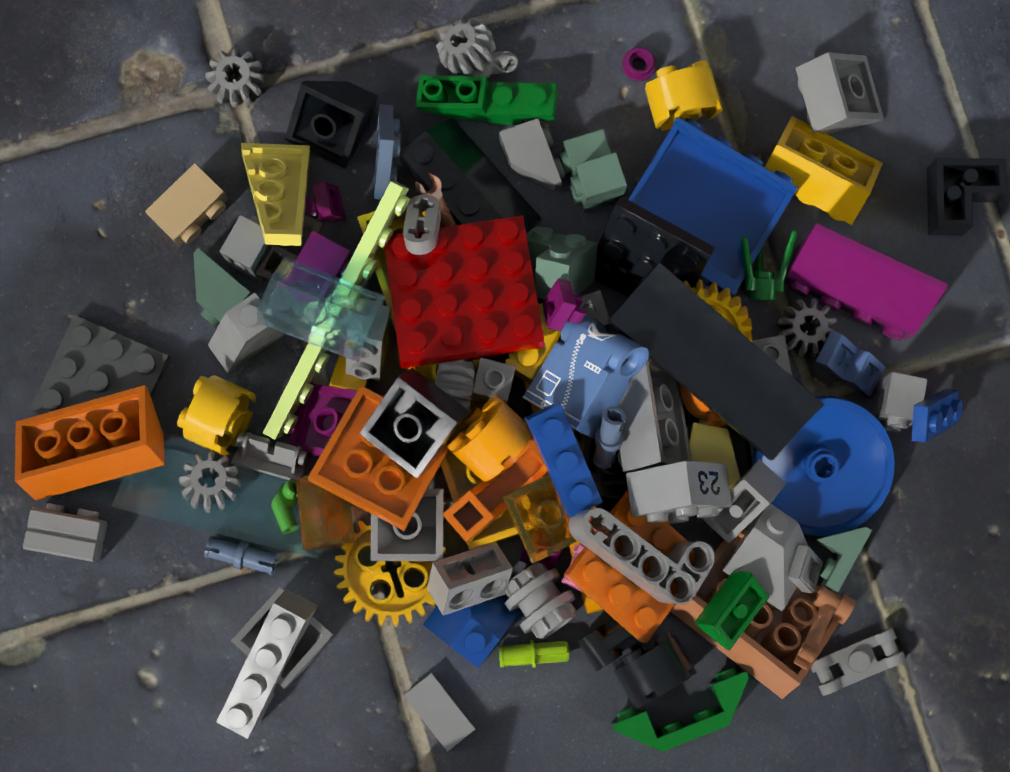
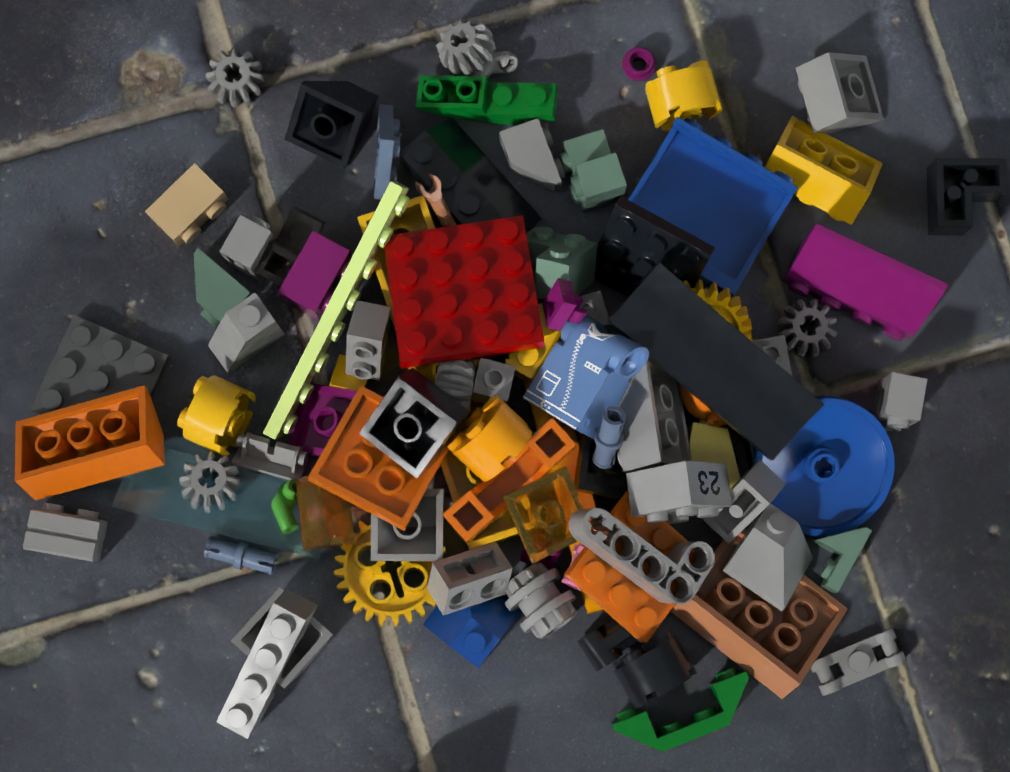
(278, 188): light yellow wing -> none
(320, 308): clear light blue slope -> none
(326, 203): magenta tile -> none
(429, 224): light grey beam -> none
(439, 712): light grey tile -> none
(533, 653): lime axle -> none
(563, 459): blue plate -> none
(732, 608): green slope -> none
(762, 284): green plant -> none
(805, 569): light grey tile -> none
(831, 606): nougat brick -> none
(849, 364): medium blue slope -> none
(936, 415): blue plate -> none

